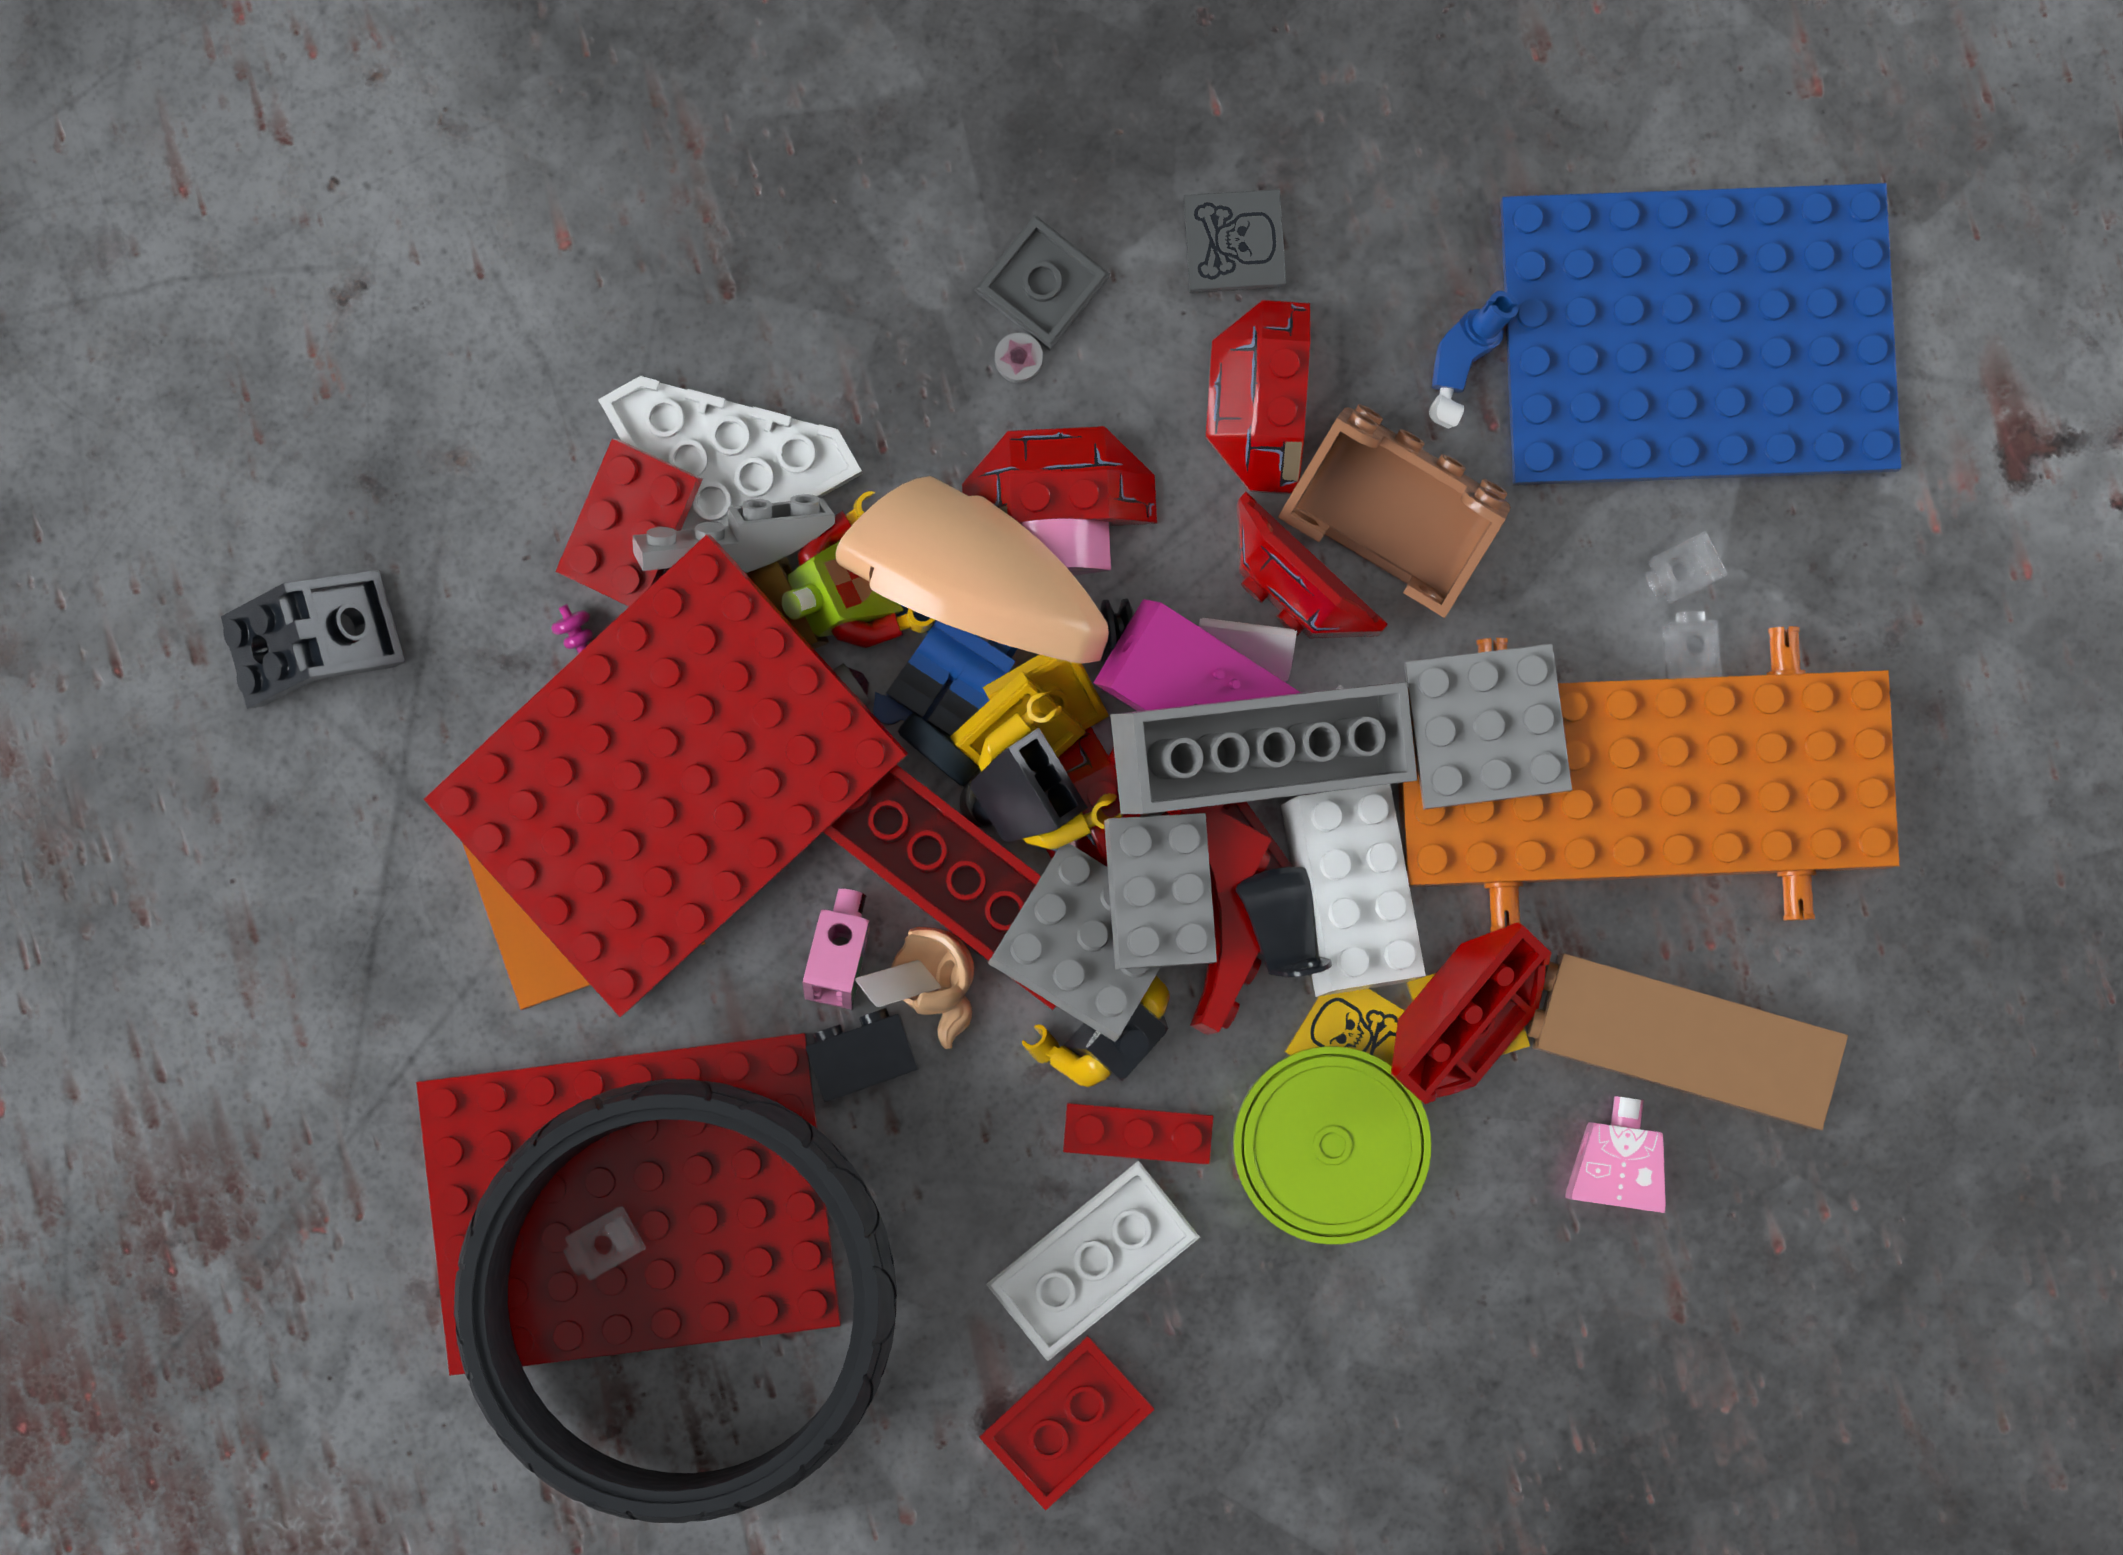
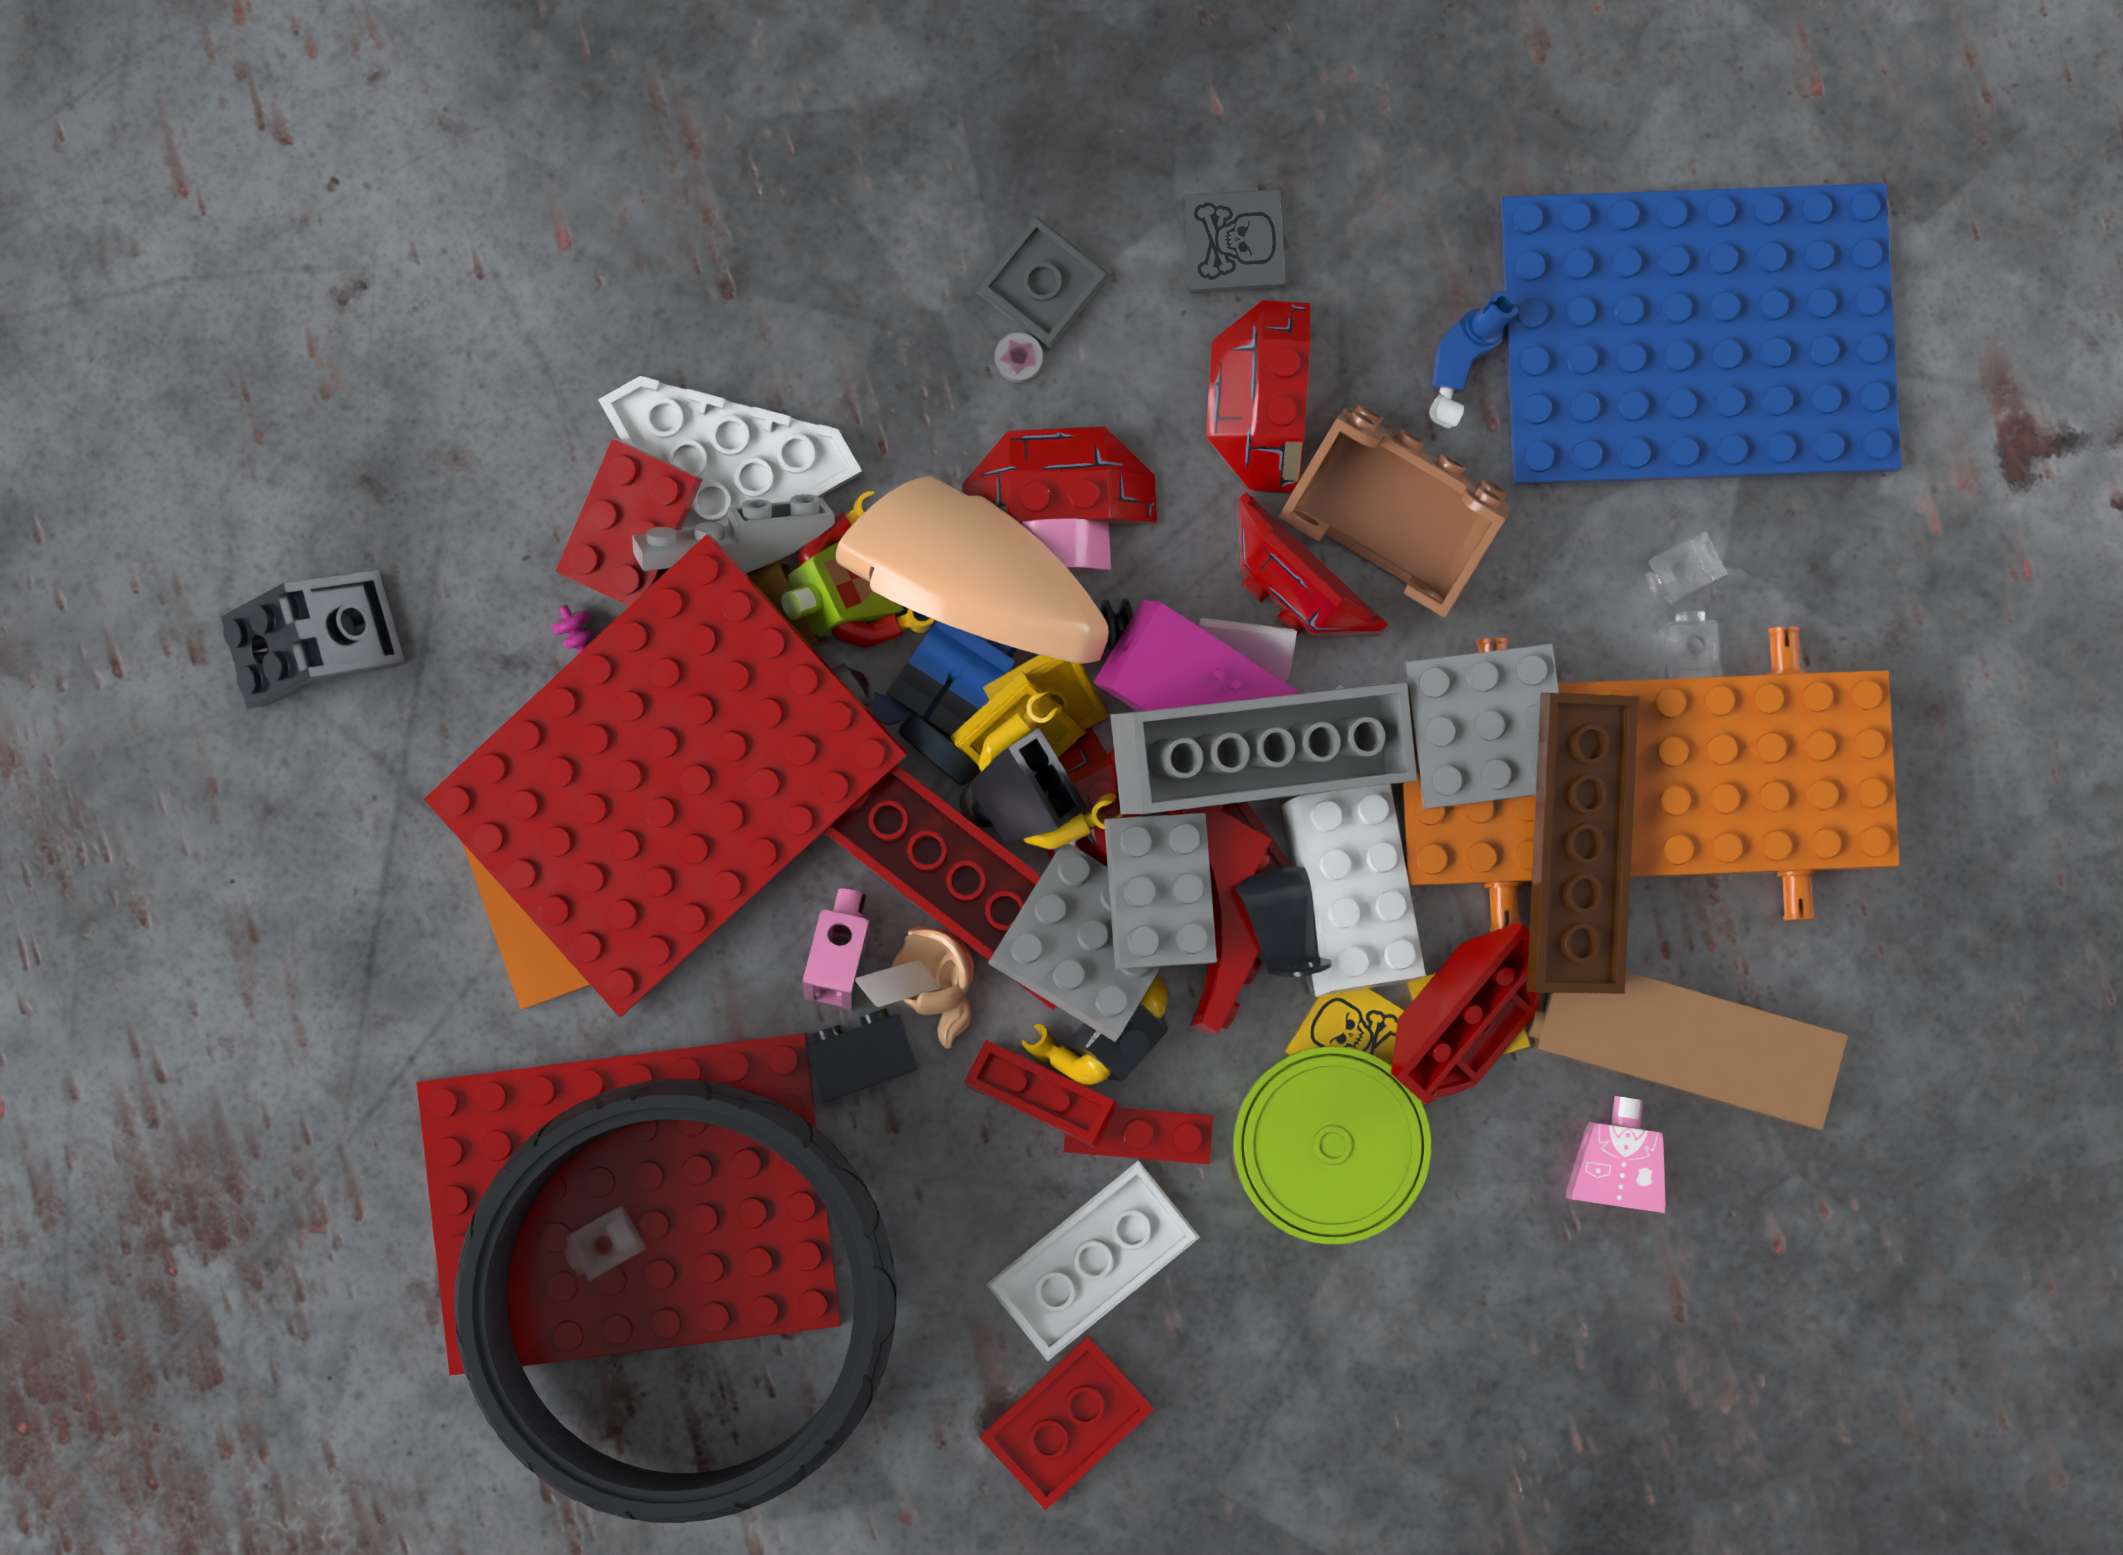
(1040, 1094): none -> red plate
(1582, 843): none -> reddish brown plate

